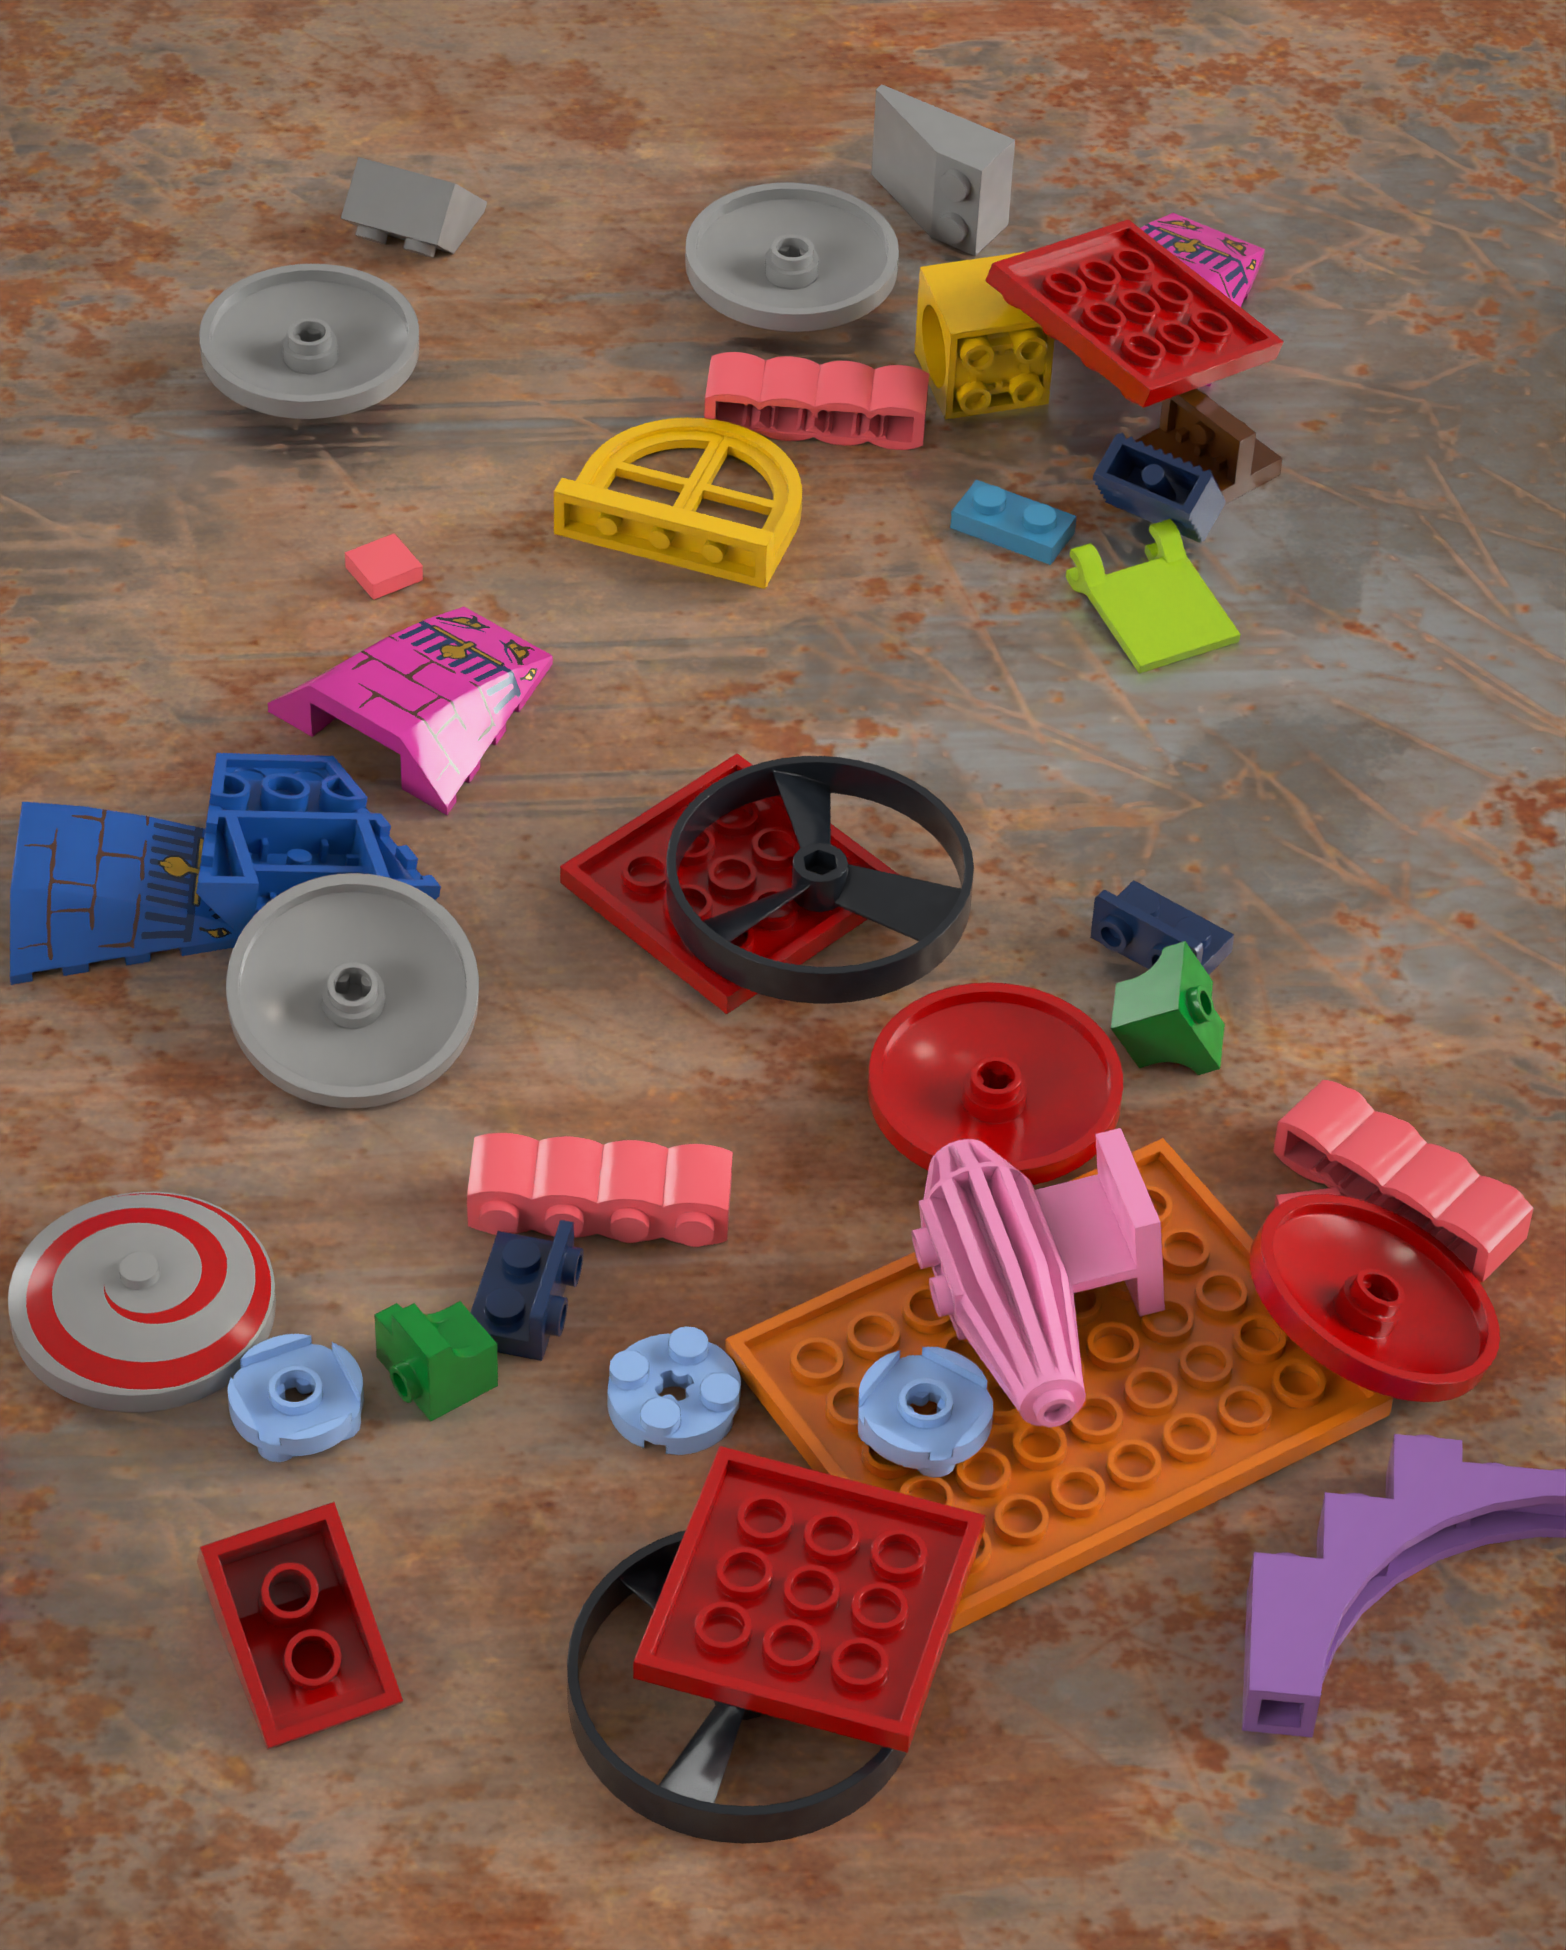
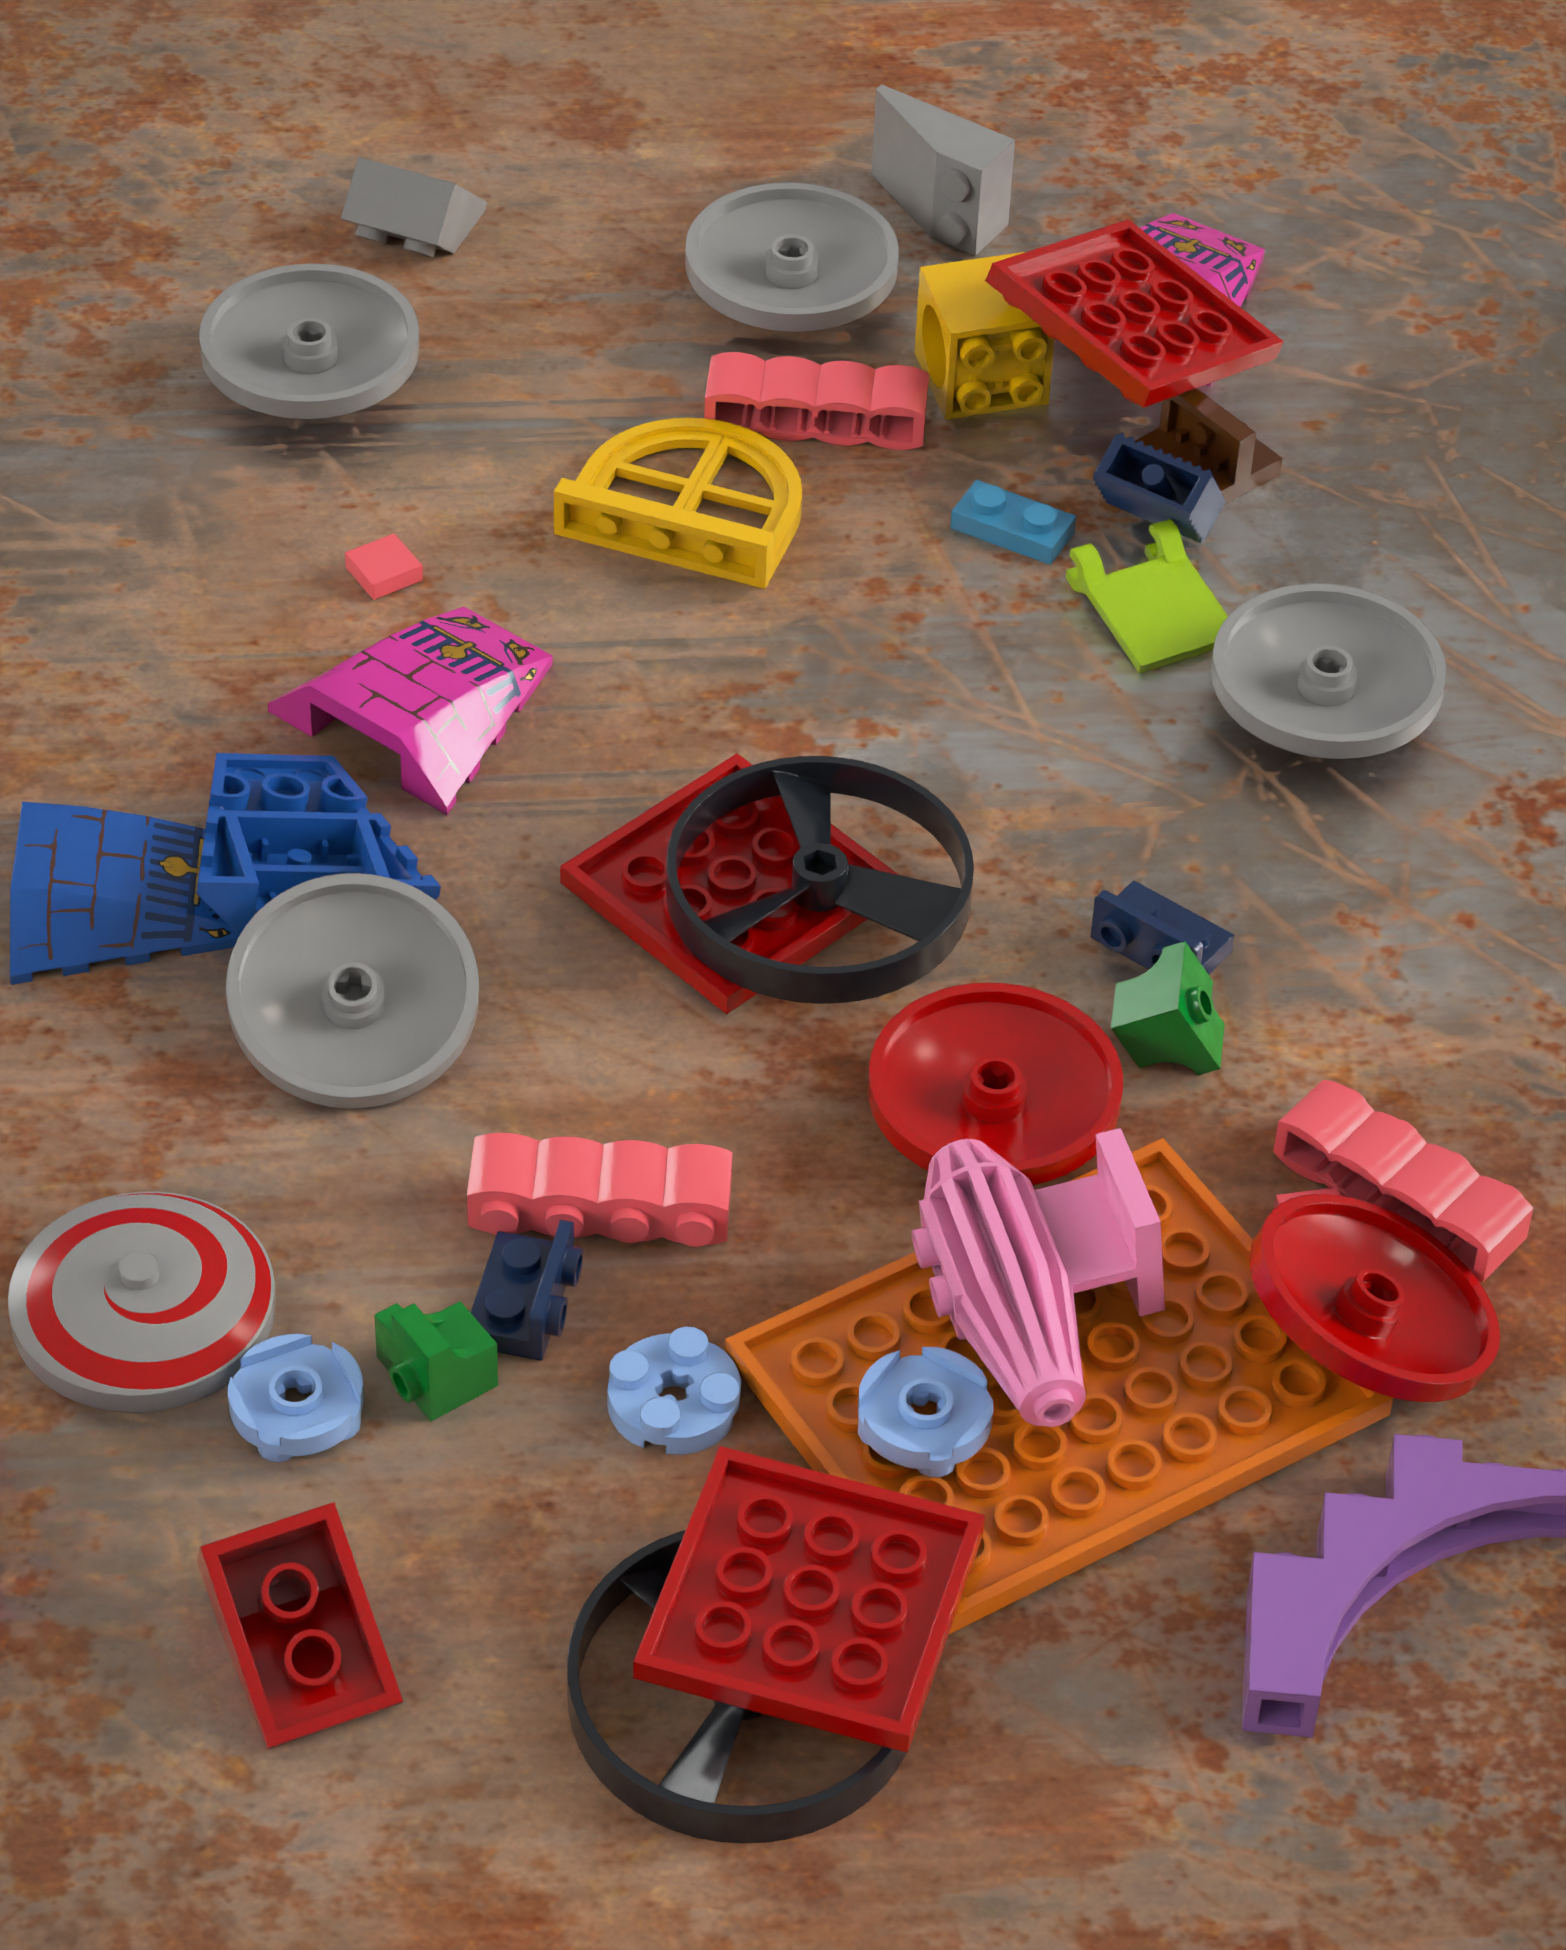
(1328, 671): none -> light grey dish

